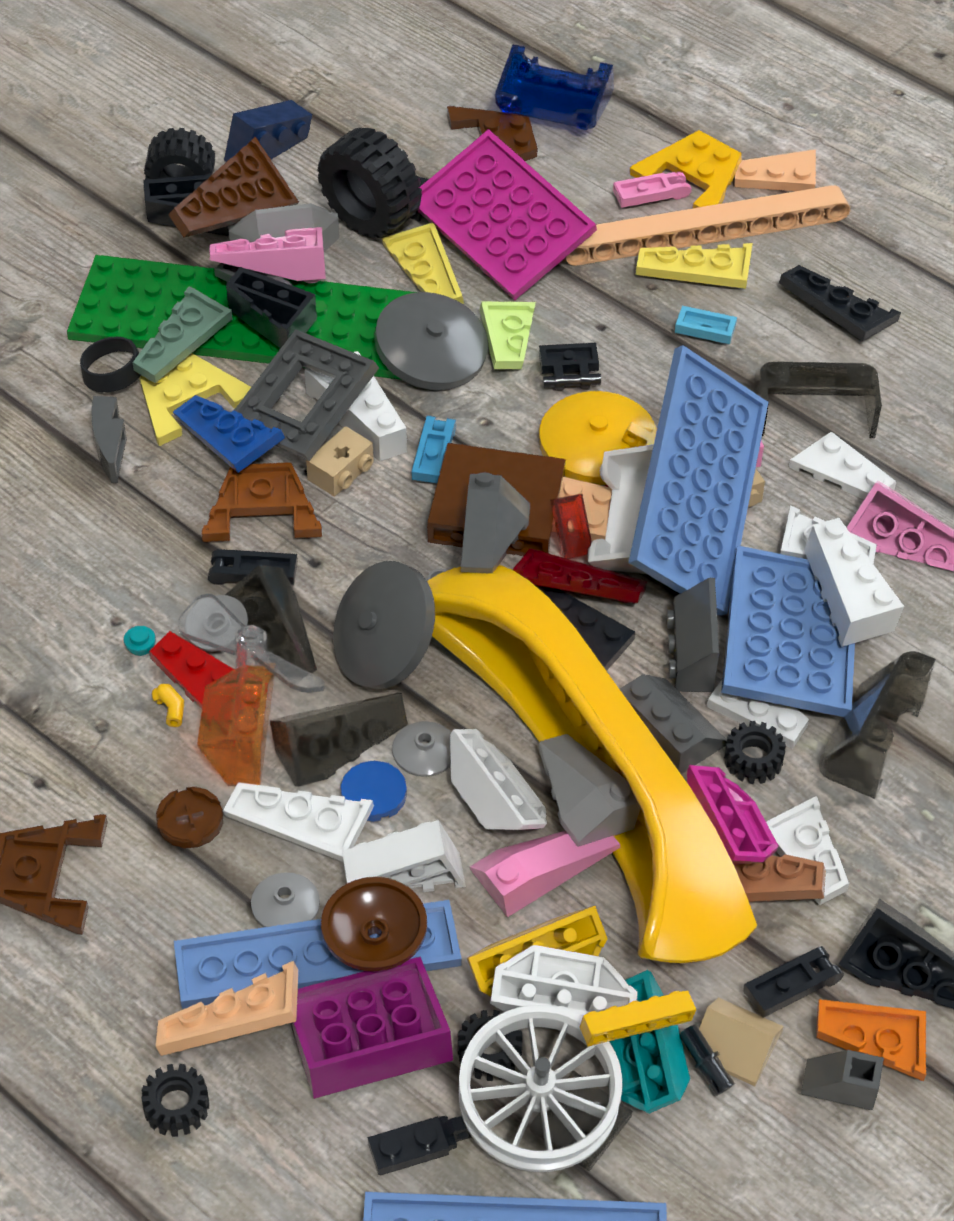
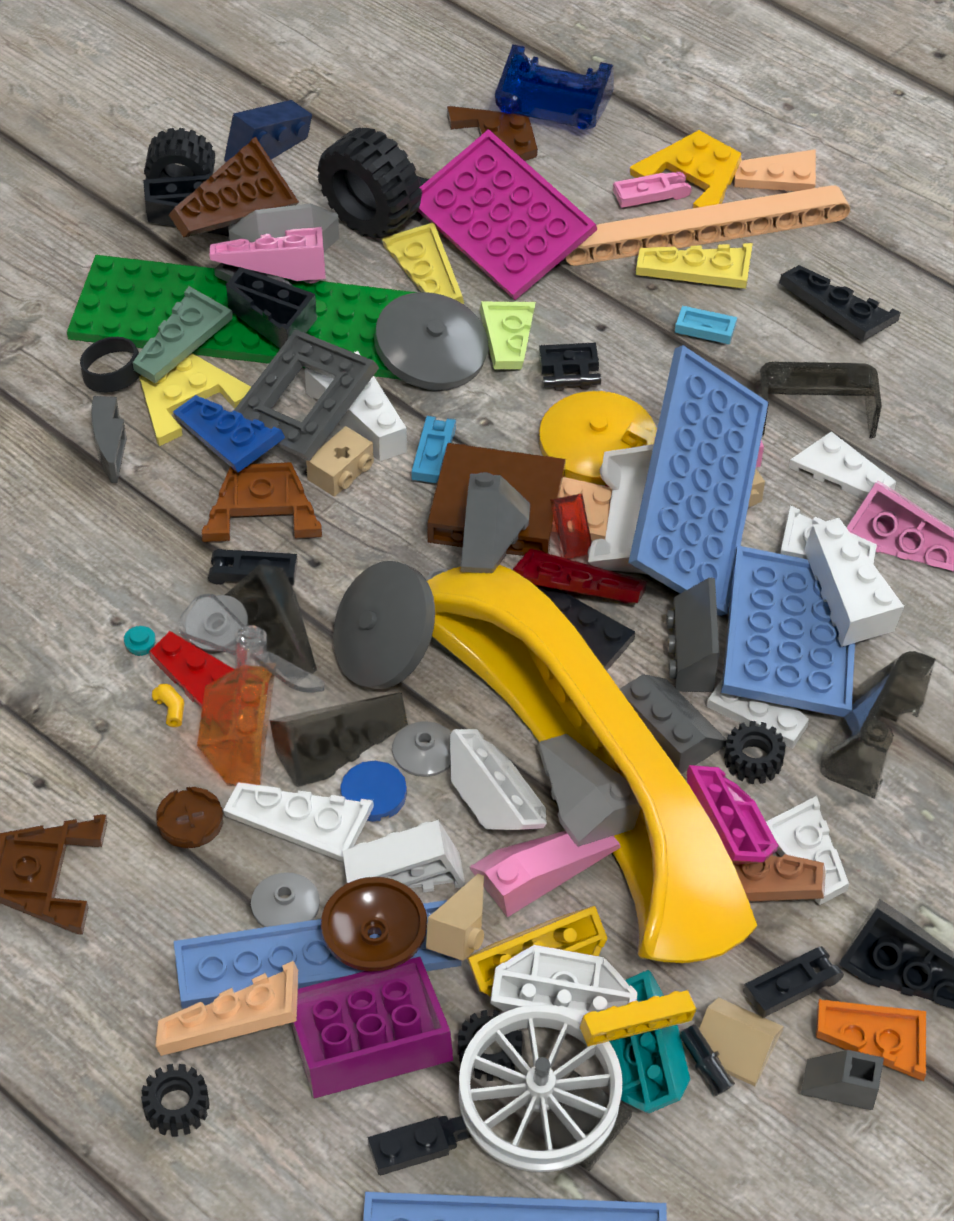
(457, 923): none -> tan slope

